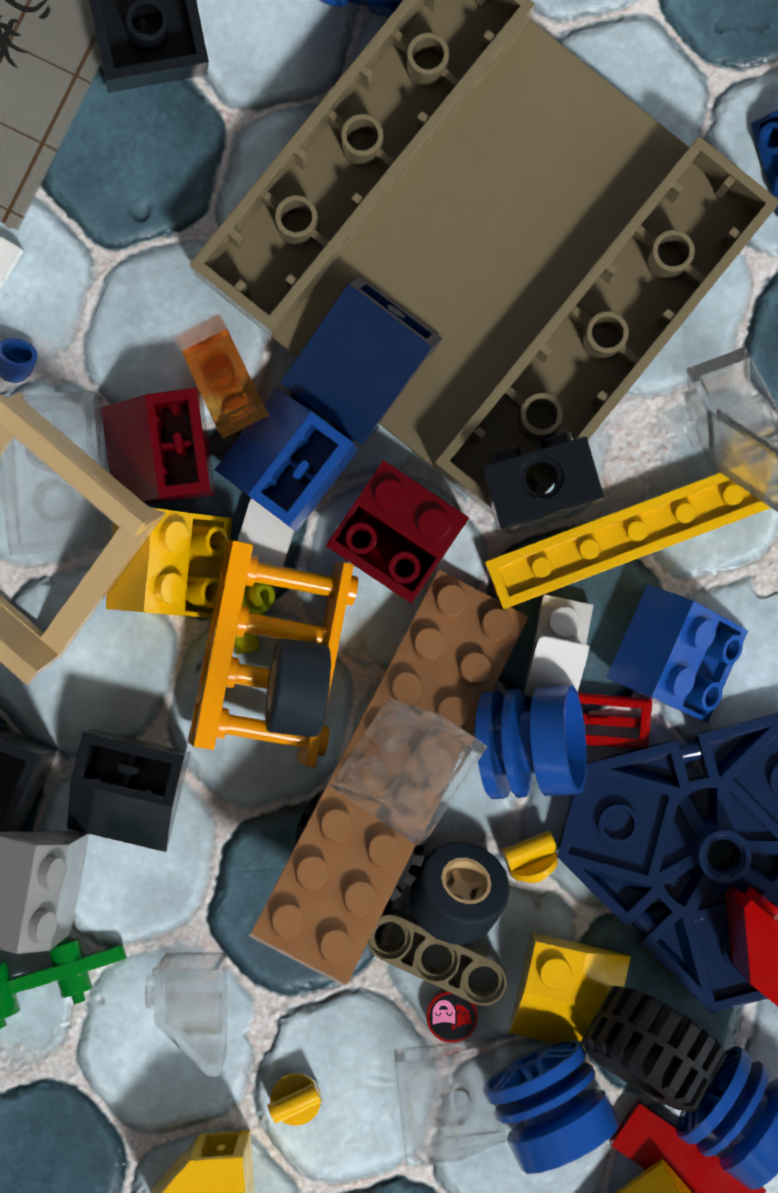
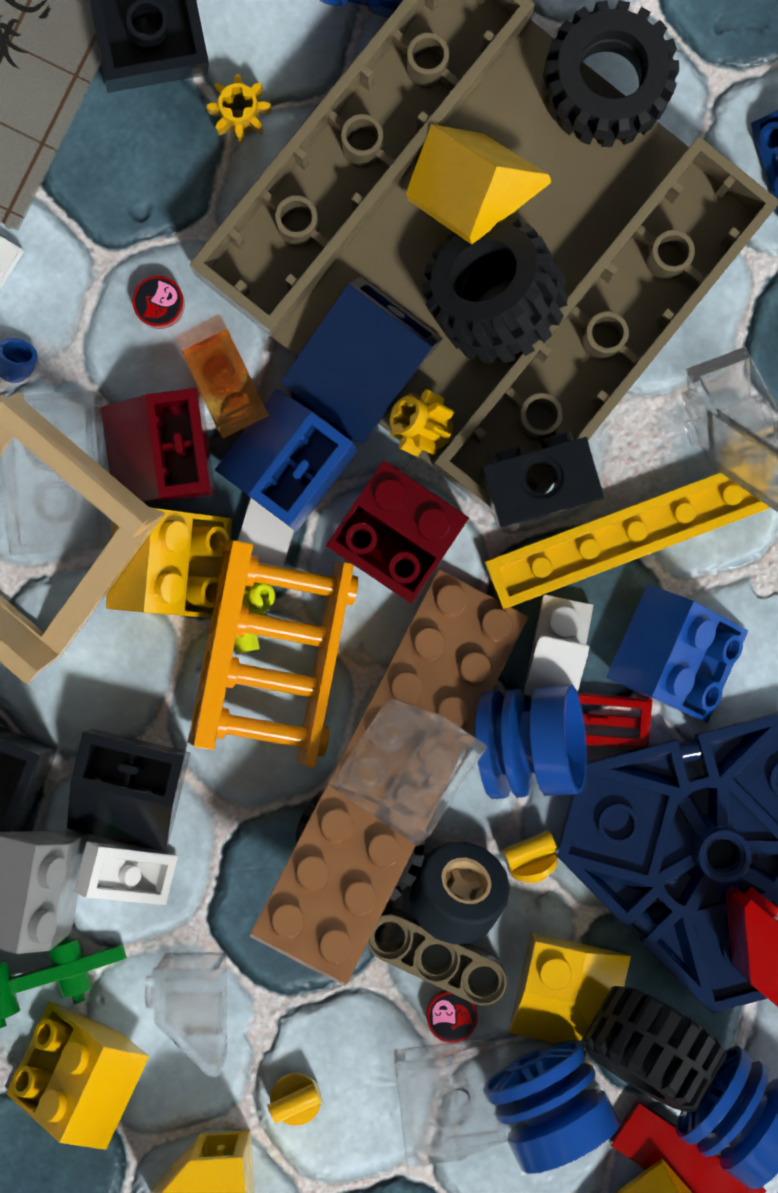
(77, 1077): none -> yellow slope
(125, 872): none -> white slope
(158, 302): none -> tile
(227, 102): none -> yellow gear
(298, 687): black wheel -> none
(421, 423): none -> yellow gear
(471, 181): none -> yellow slope
(512, 318): none -> black tyre
(622, 34): none -> black tyre

